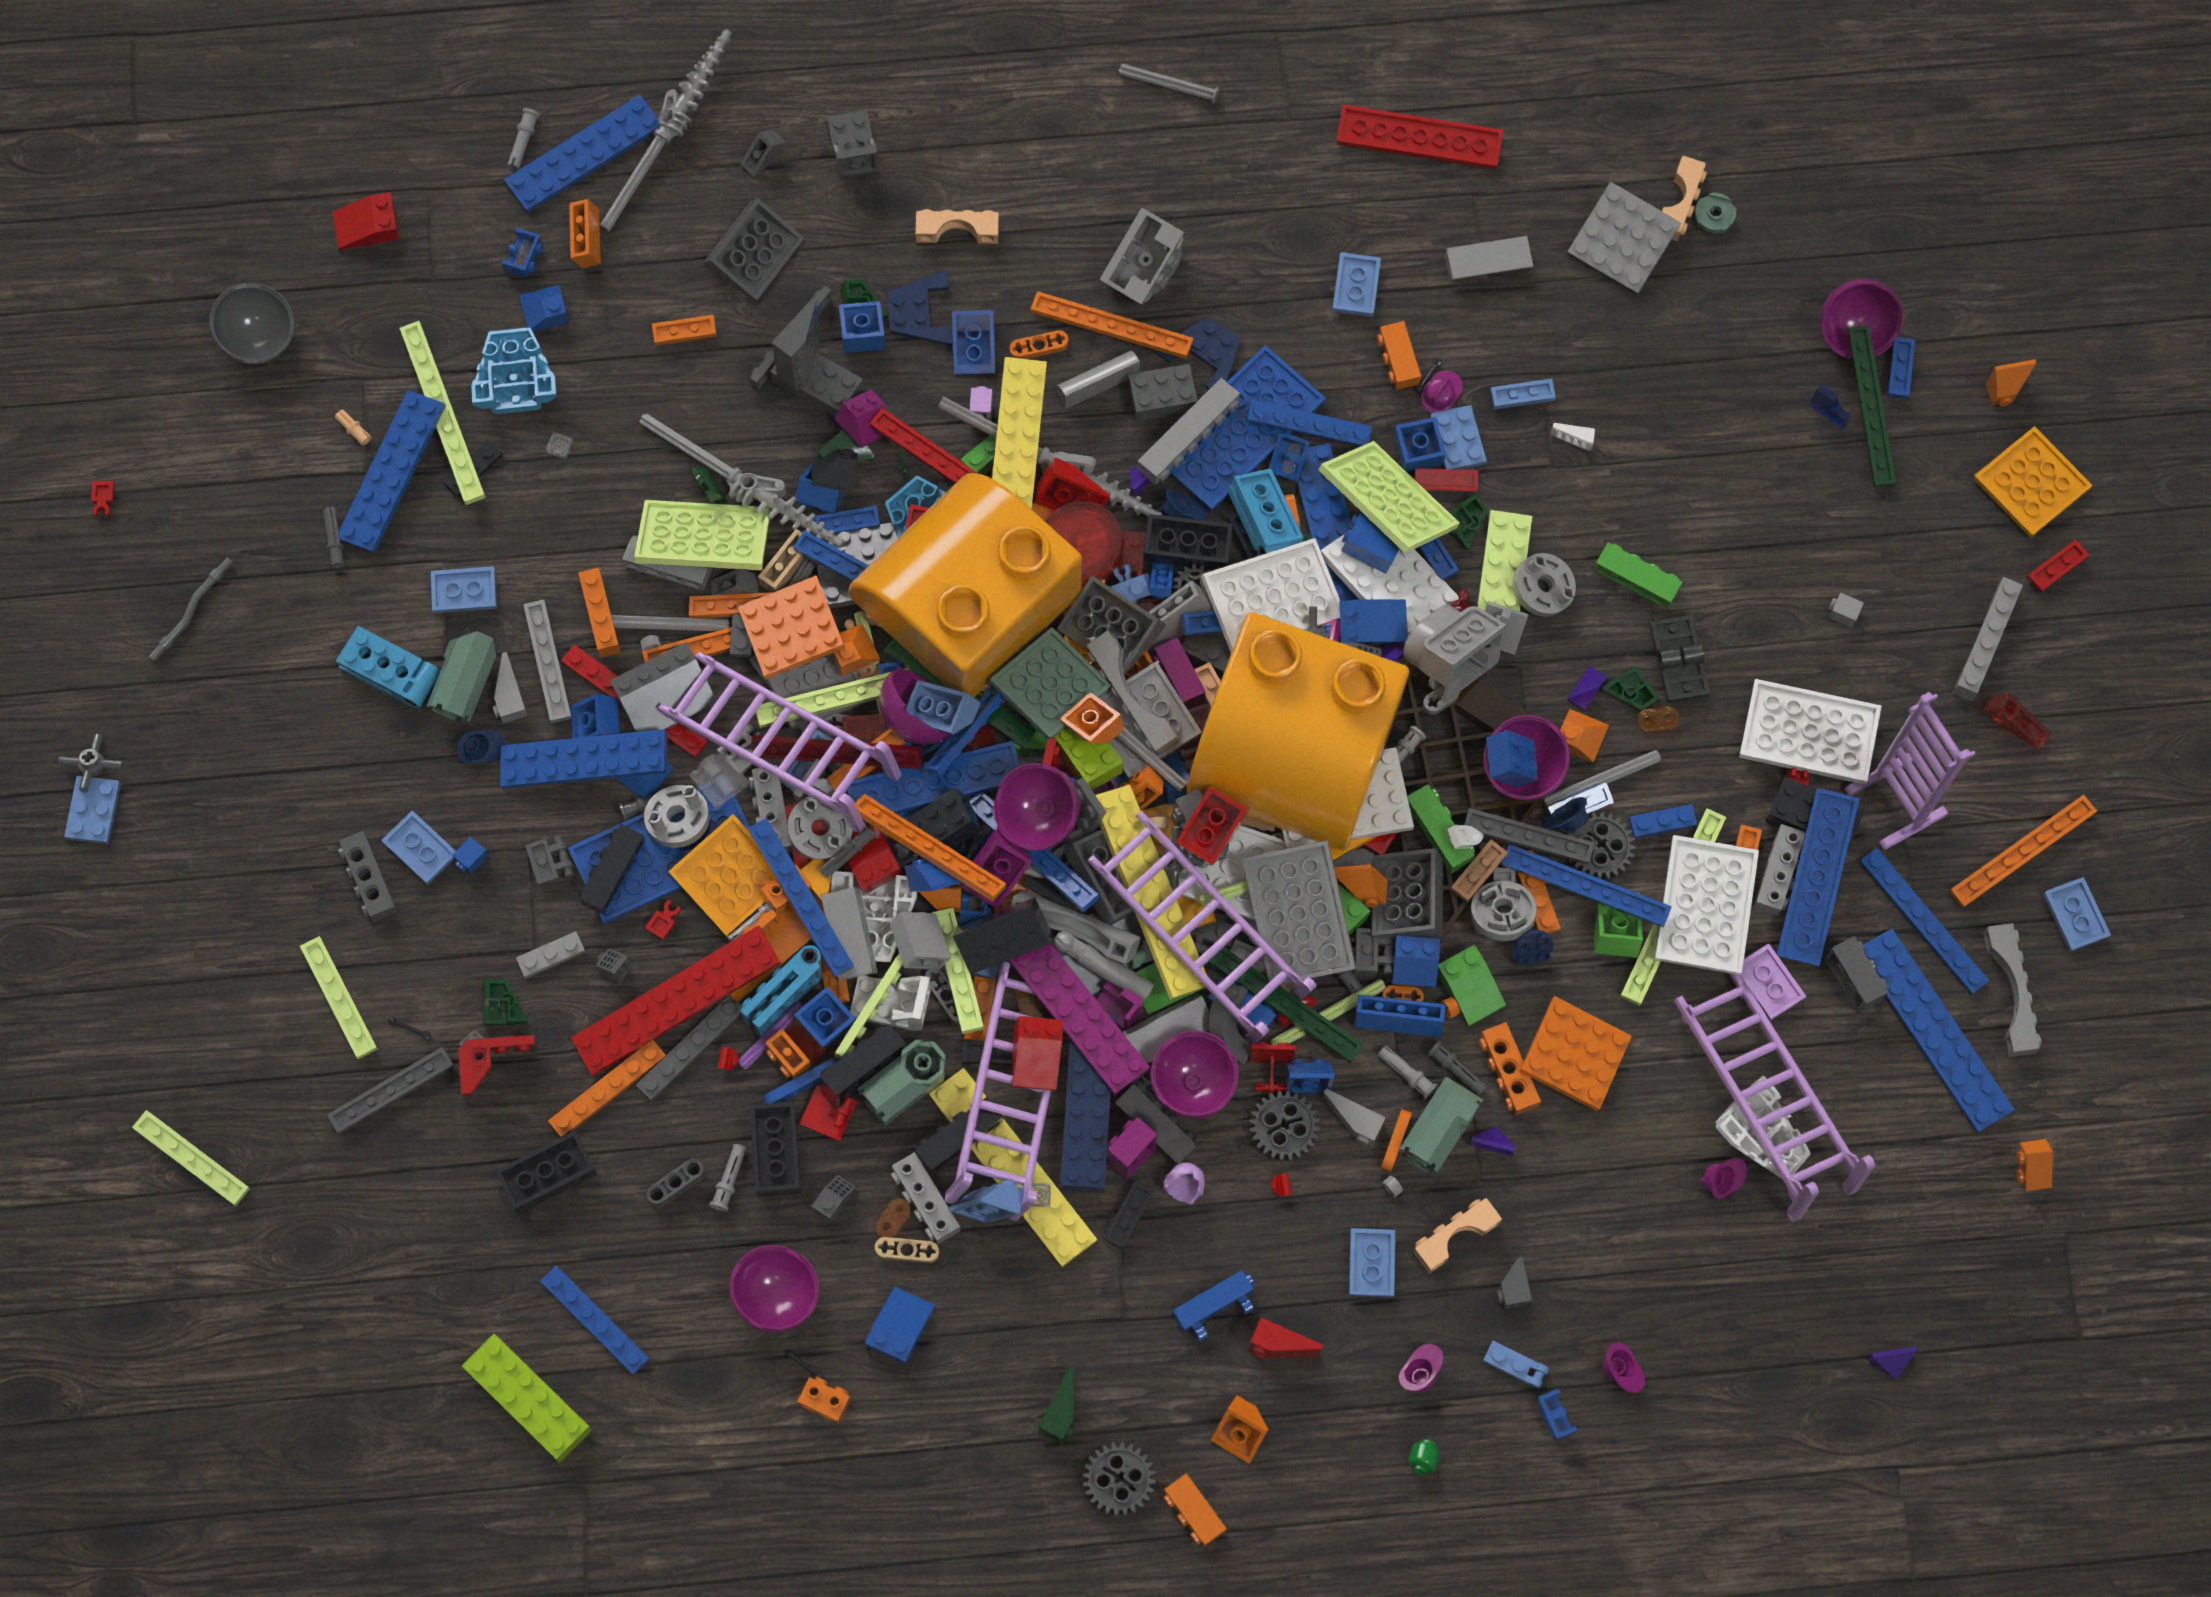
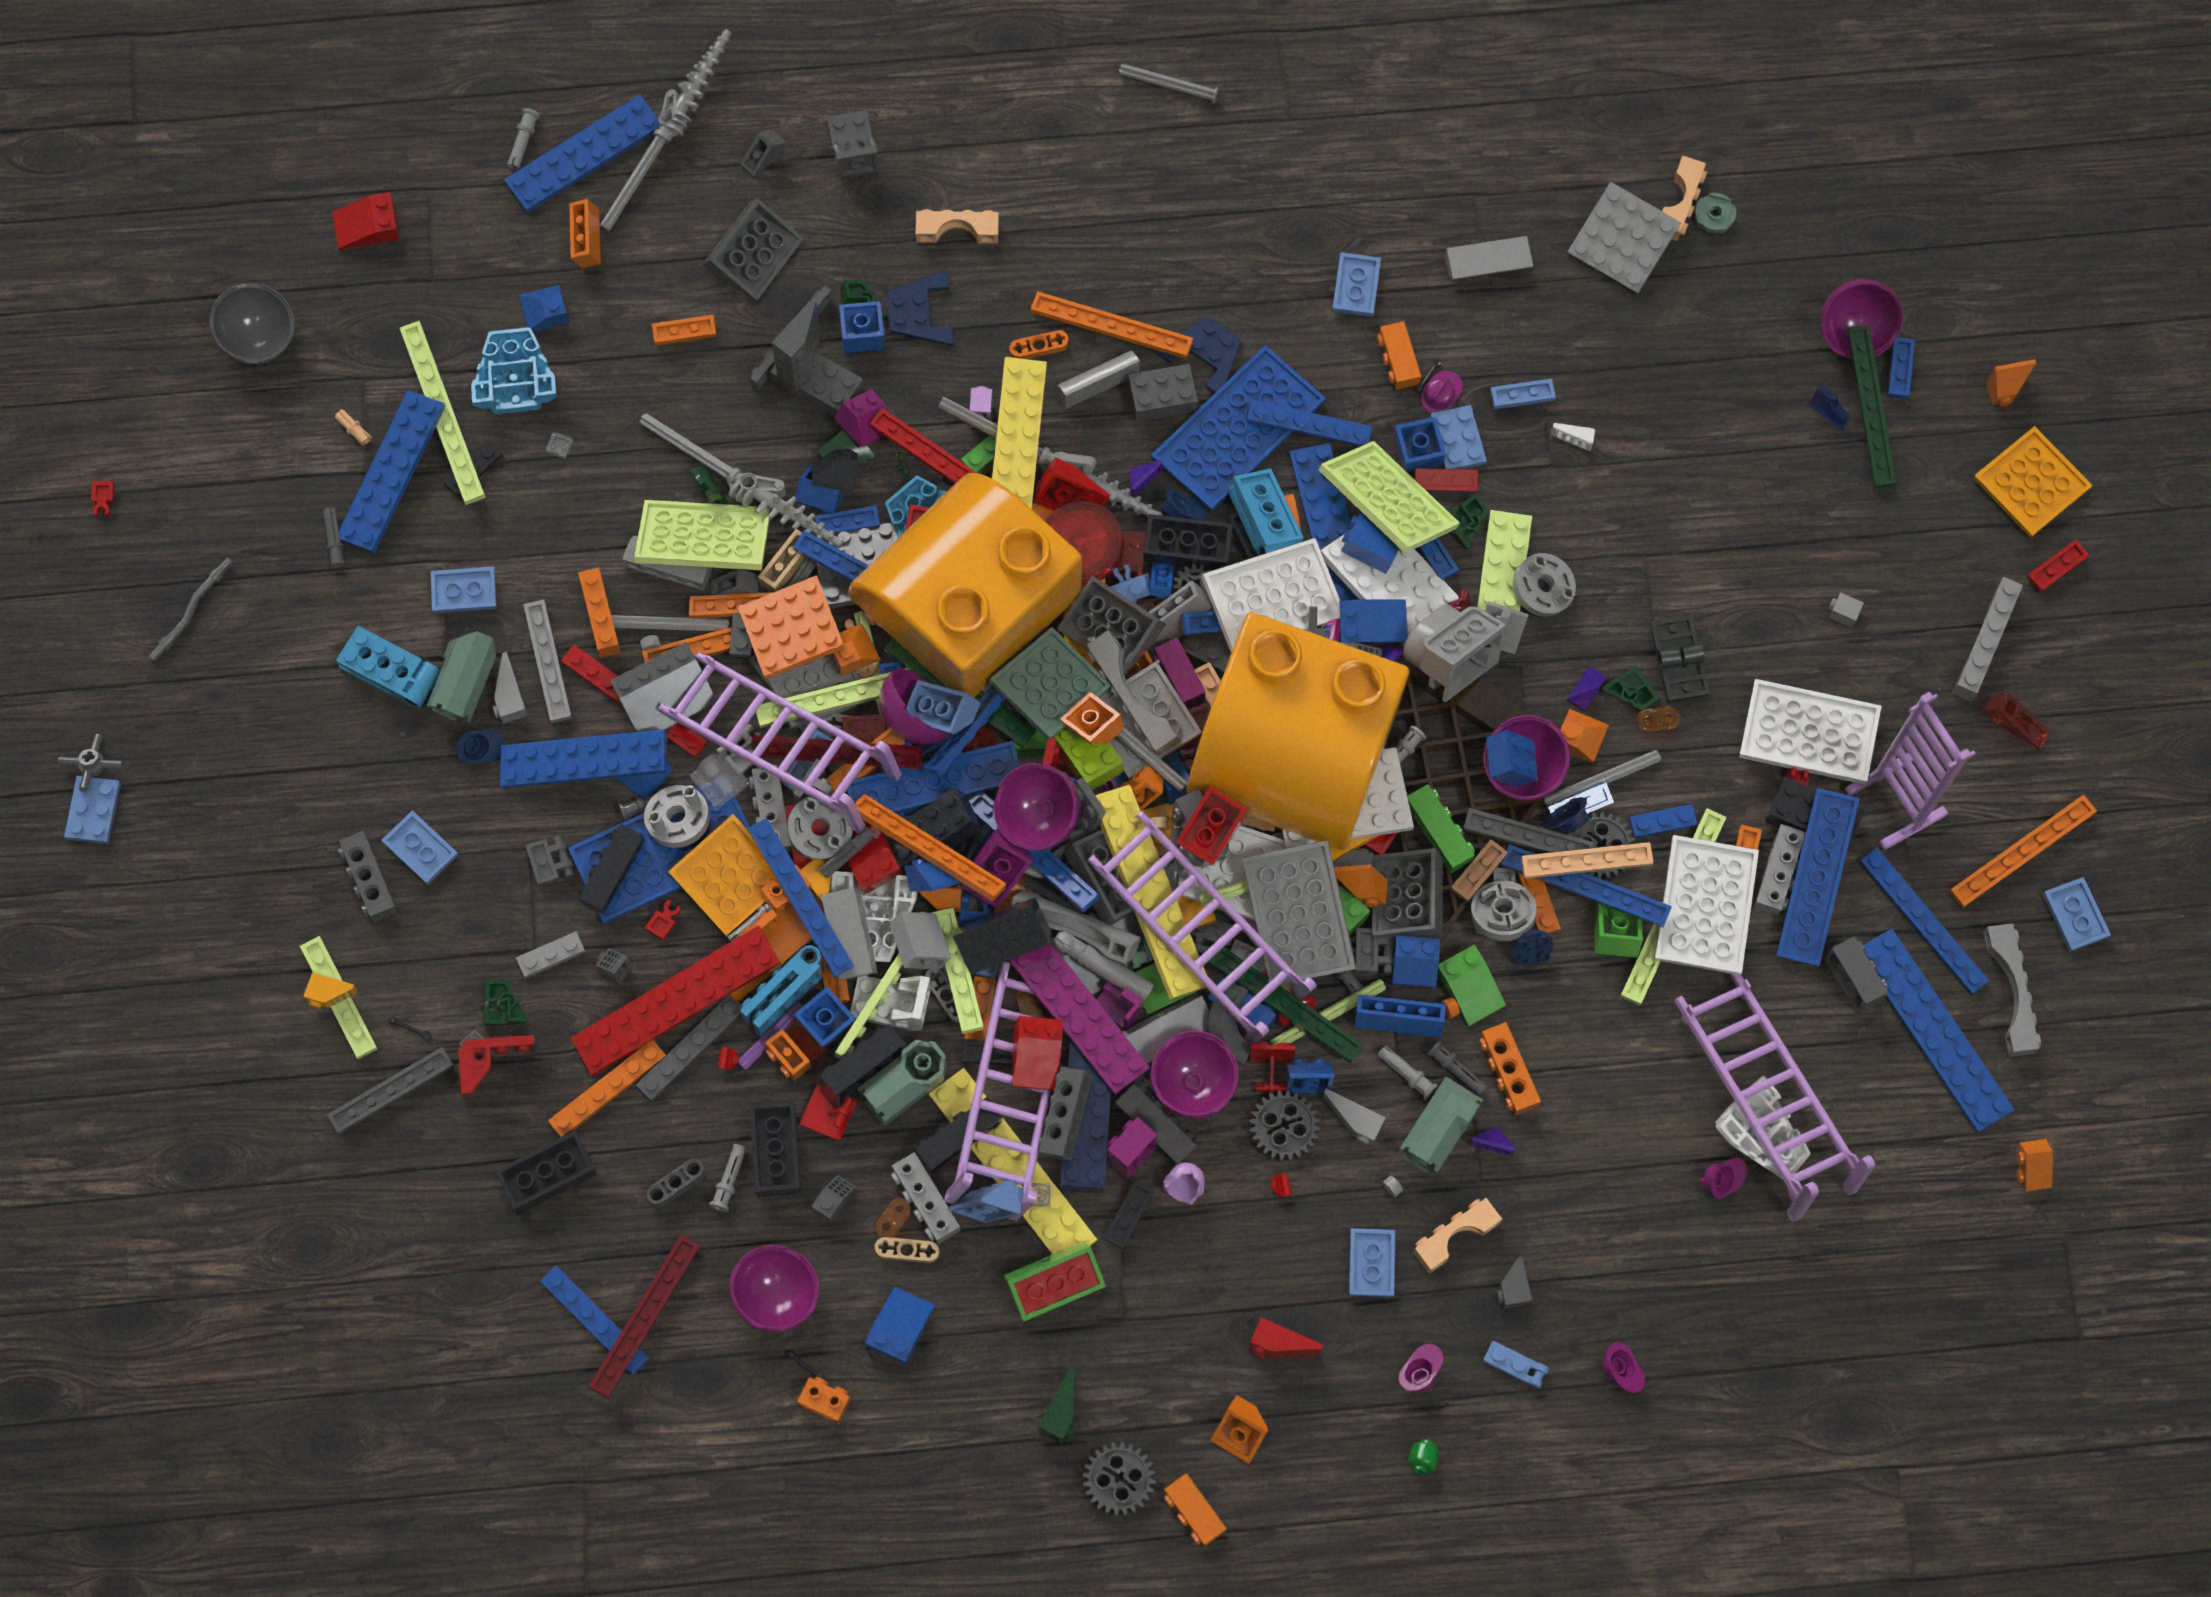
(191, 1158): yellowish green plate -> none
(327, 992): none -> light orange slope
(469, 856): blue brick -> none
(523, 253): blue window -> none
(526, 1398): lime brick -> none
(595, 717): blue slope -> none
(644, 1317): none -> dark red plate
(798, 1084): blue beam -> none
(973, 341): blue slope -> none
(1054, 1280): none -> brick
(1070, 1124): none -> dark grey brick
(1145, 258): light grey brick -> none
(1188, 431): light grey brick -> none
(1213, 1301): blue brick -> none
(1289, 457): blue window -> none
(1396, 1140): orange beam -> none
(1403, 991): orange beam -> none
(1419, 136): red plate -> none
(1441, 705): light grey beam -> none
(1464, 836): white plate -> none
(1555, 1416): blue window -> none
(1575, 1053): orange plate -> none
(1587, 860): none -> light nougat plate
(1638, 575): bright green brick -> none
(1771, 982): lavender plate -> none
(1892, 1361): dark purple slope -> none

